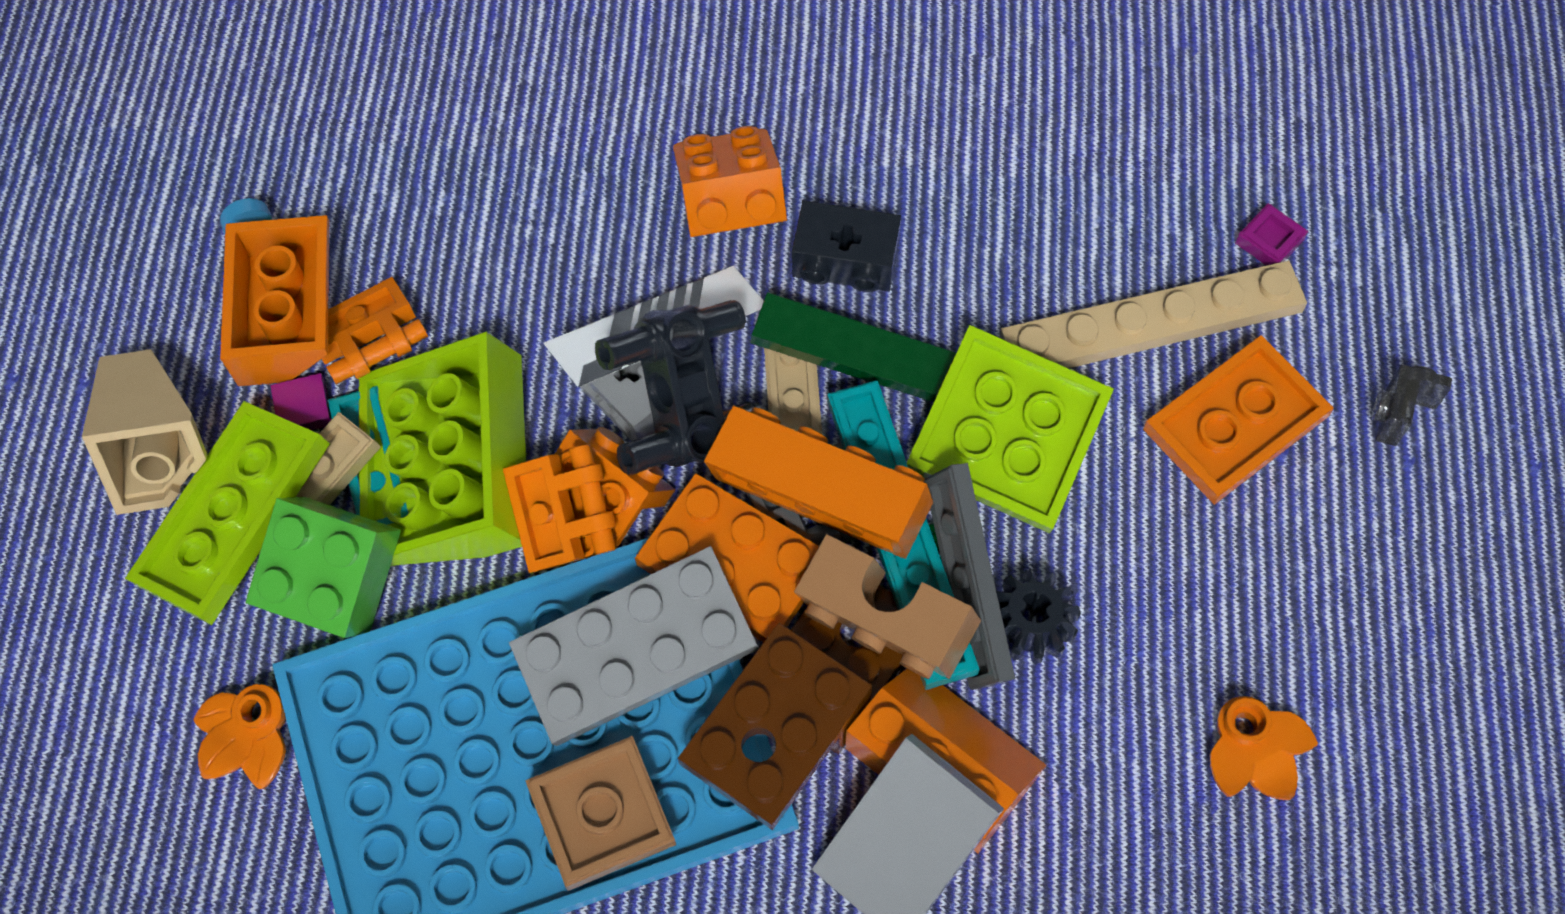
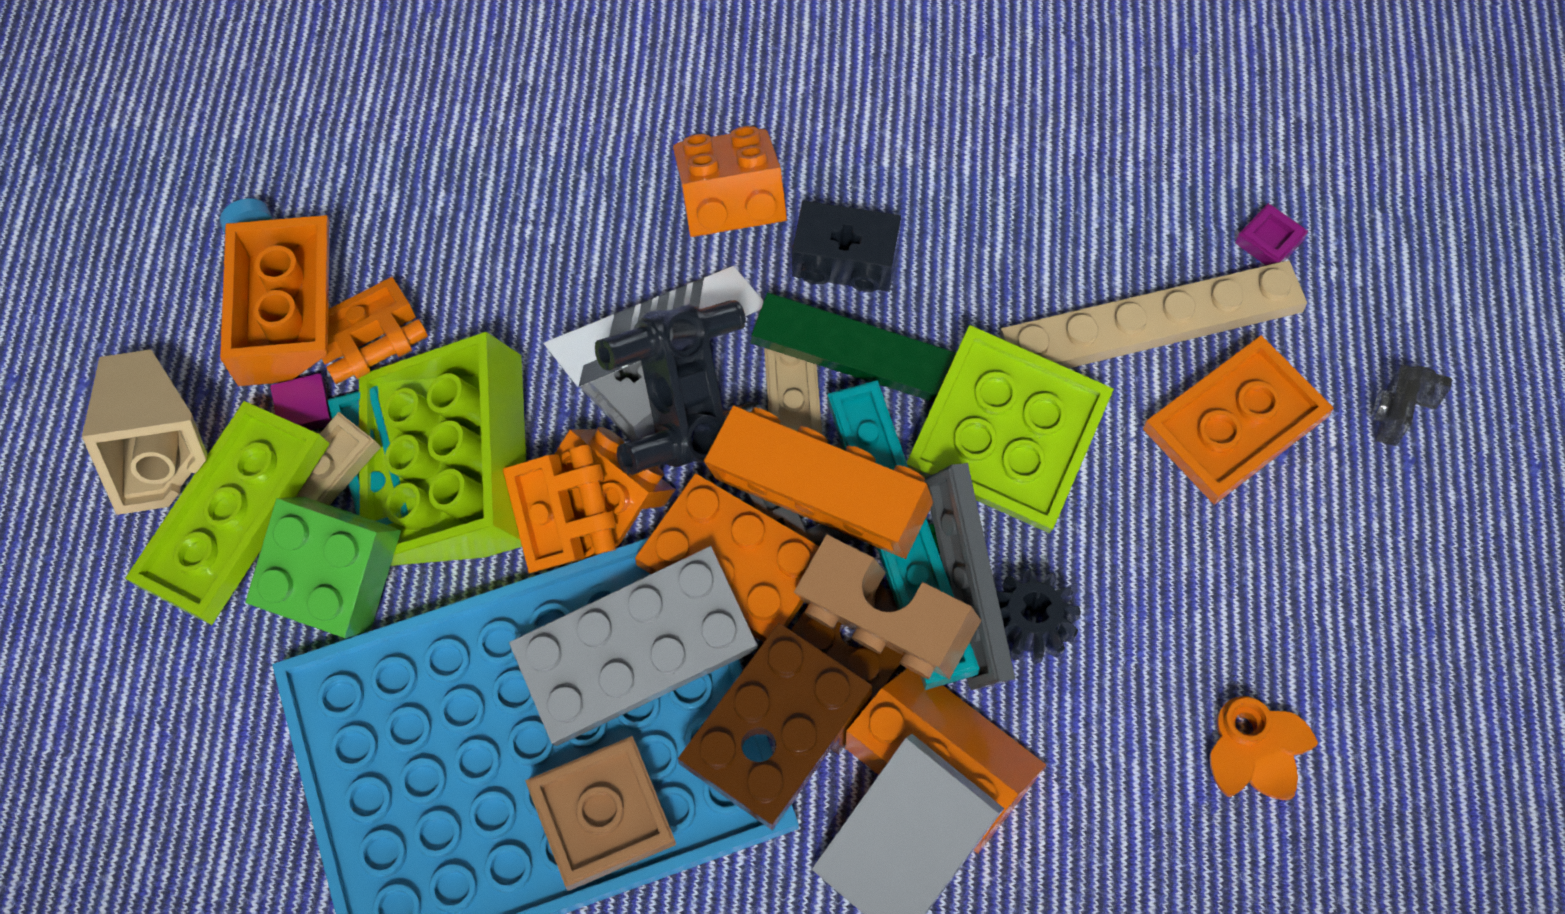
(237, 739): orange plate -> none

